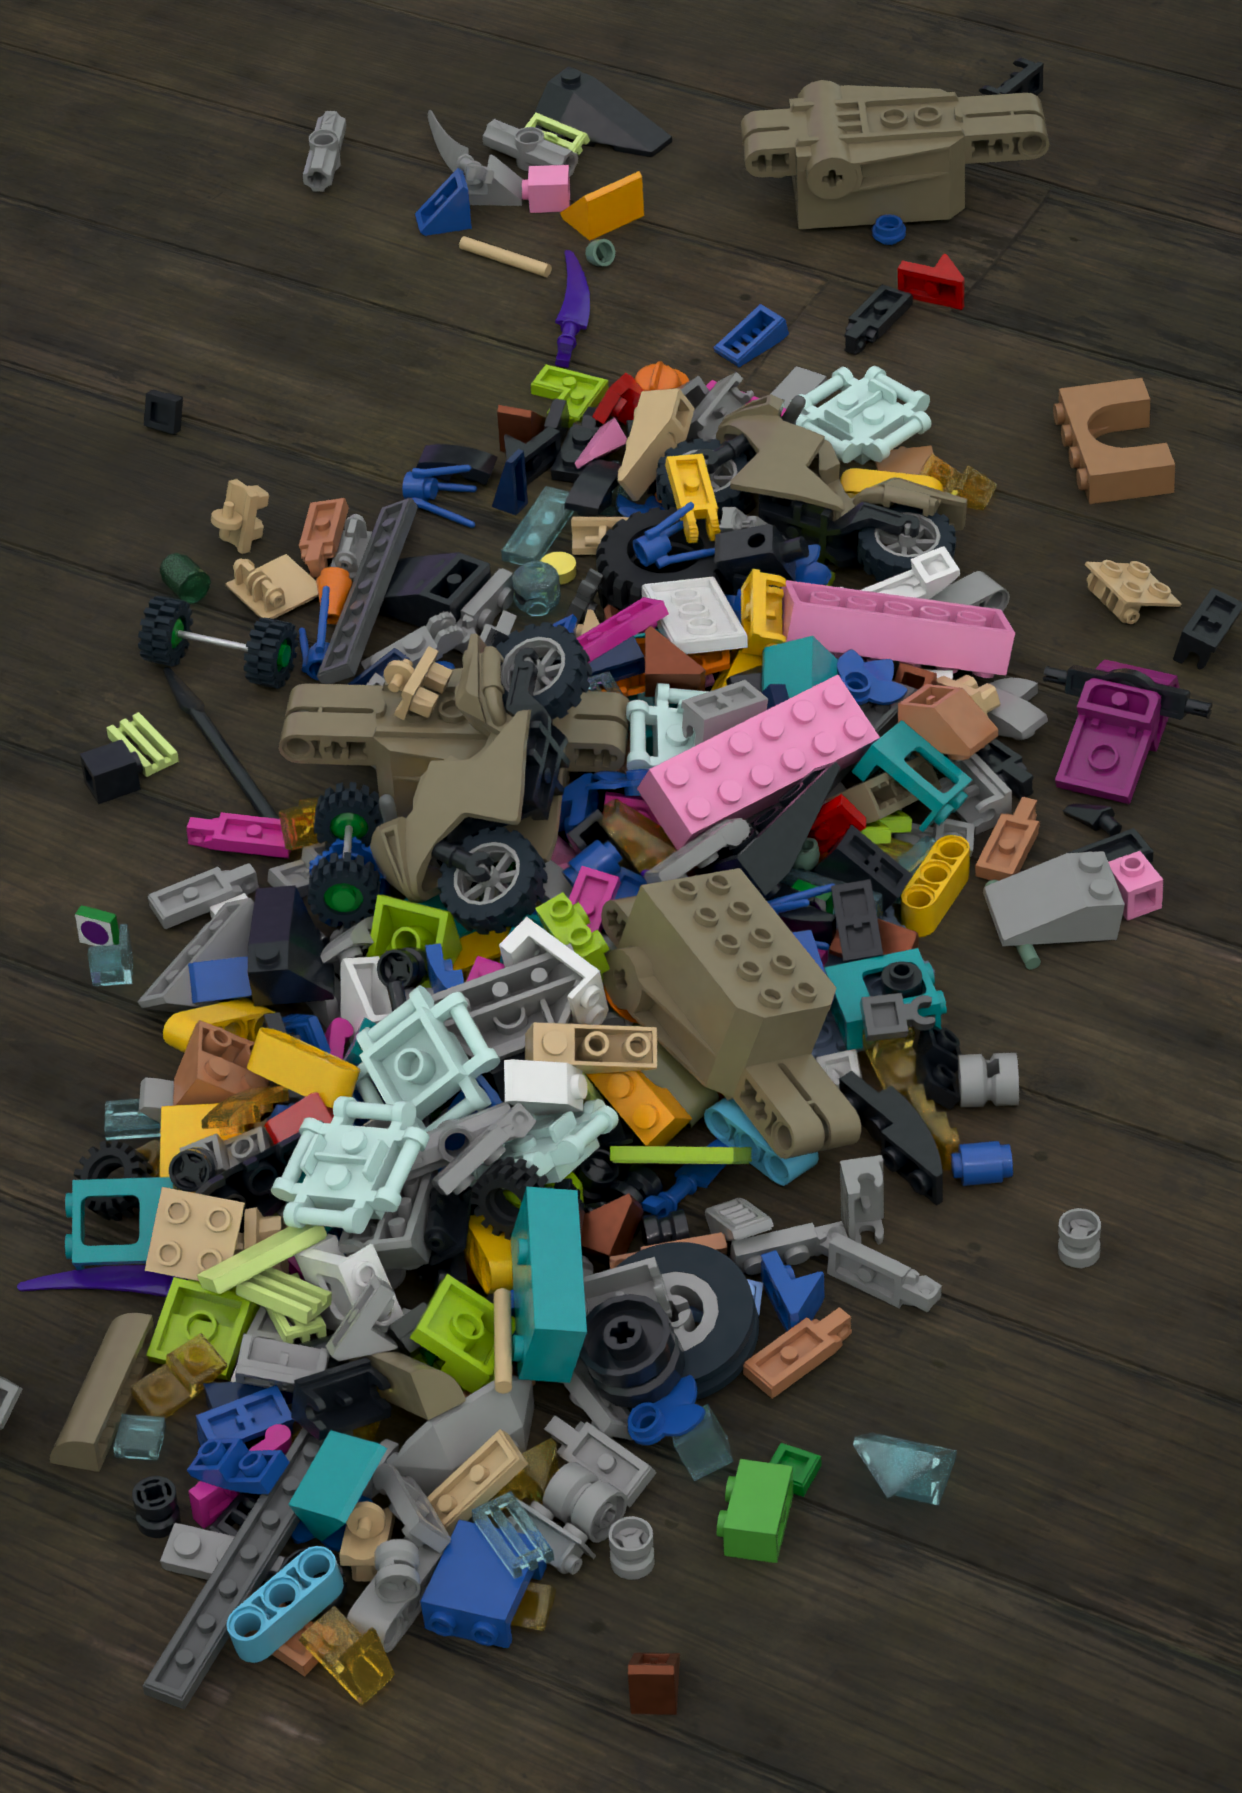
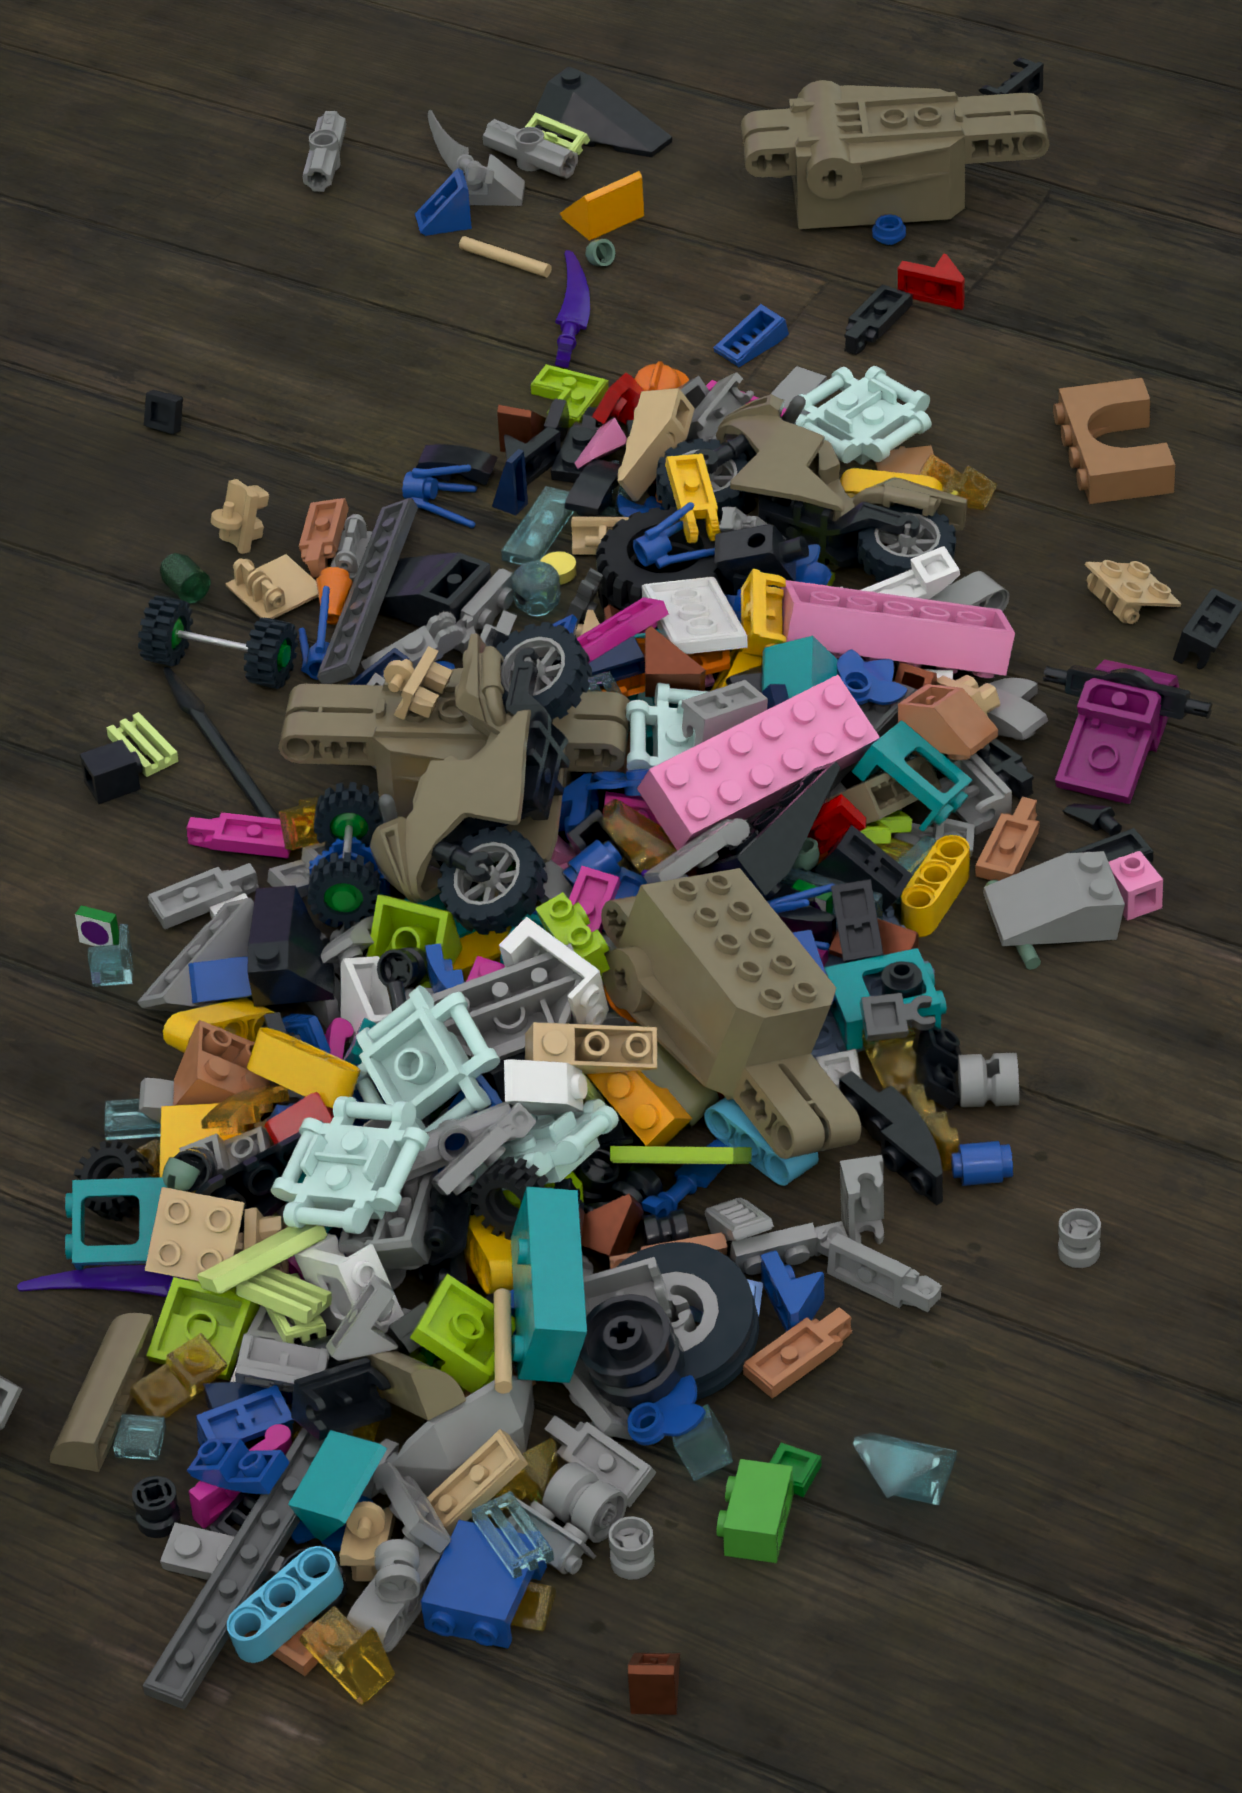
(179, 1174): none -> sand green hinge
(547, 188): bright pink brick -> none

